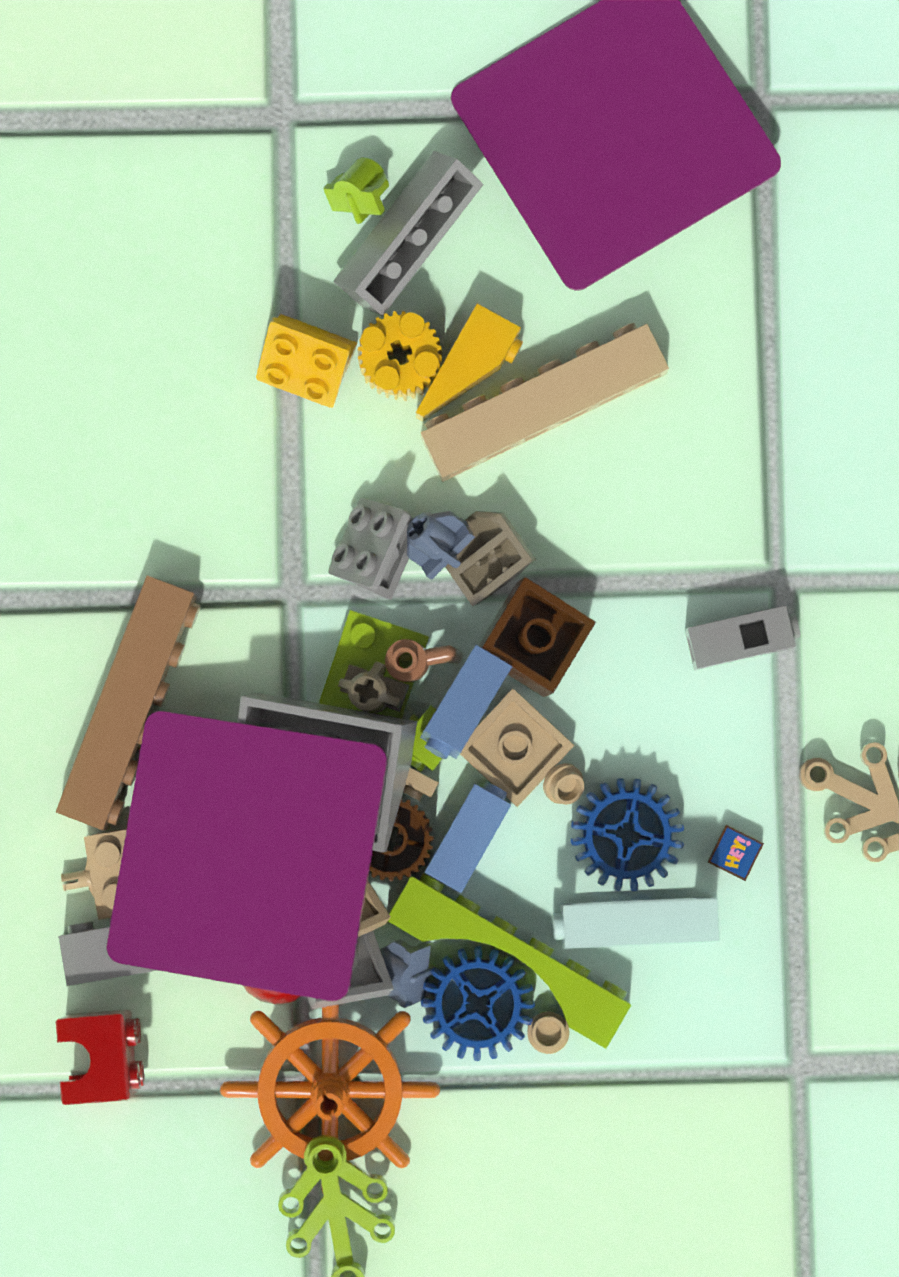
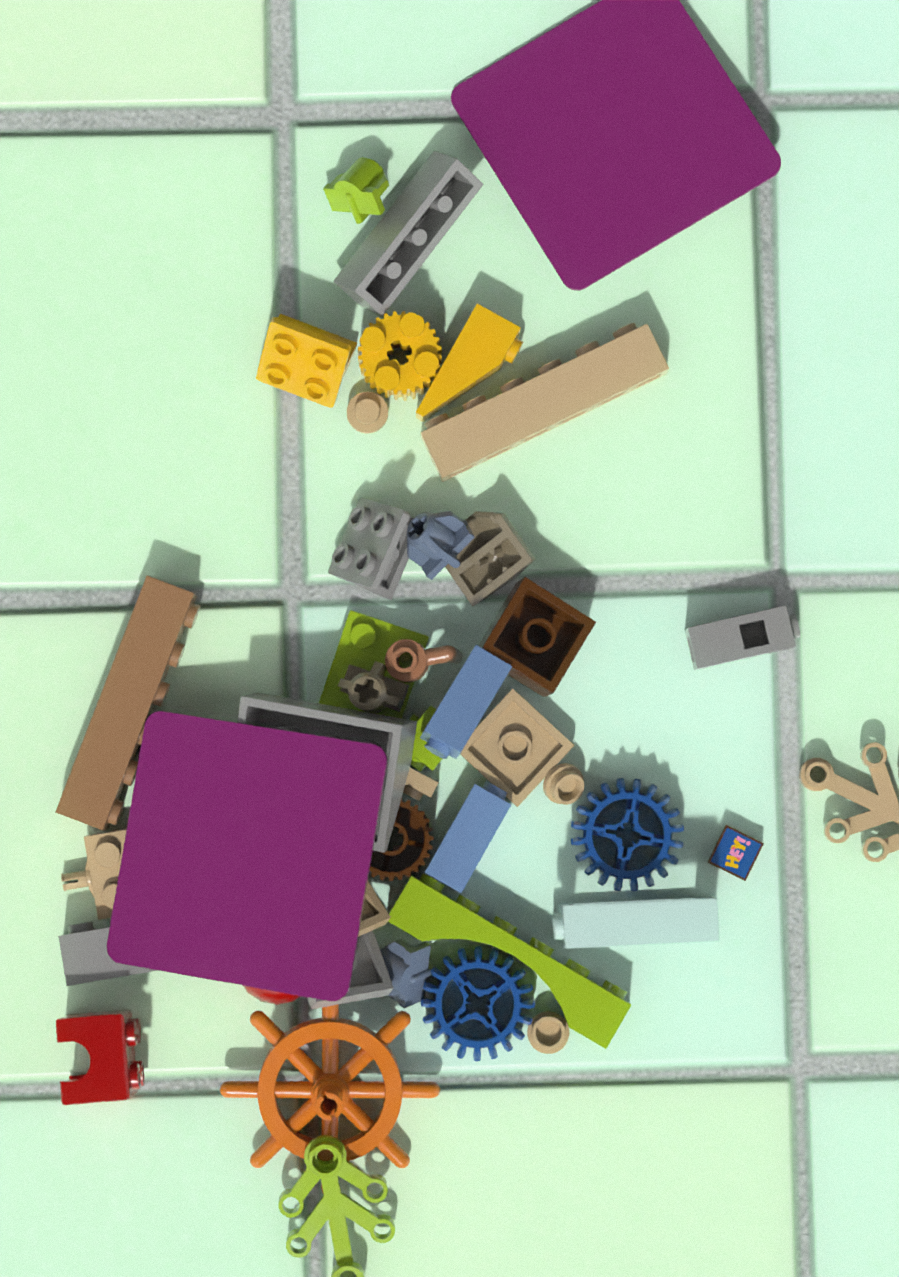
(367, 412): none -> tan plate

